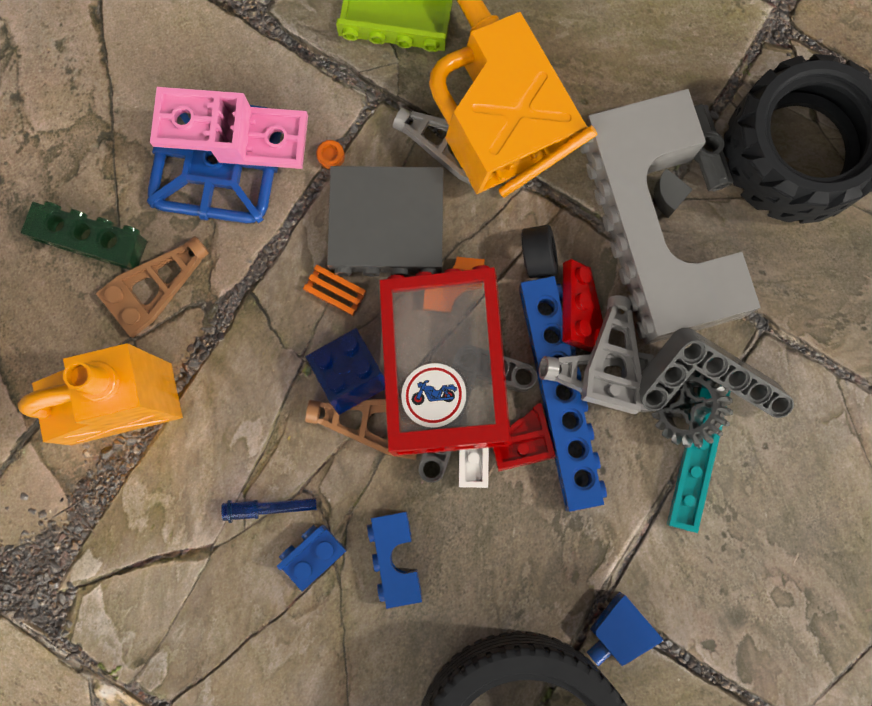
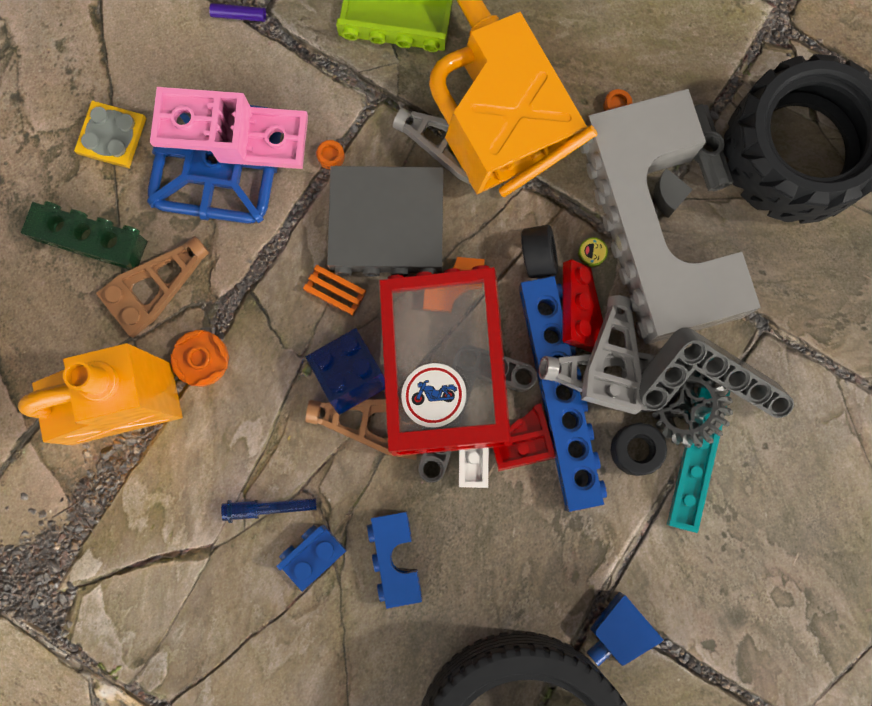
(110, 134): none -> light grey piece
(199, 358): none -> orange tile
(237, 12): none -> dark purple piece
(592, 252): none -> tile
(616, 99): none -> orange tile
(654, 439): none -> black tyre

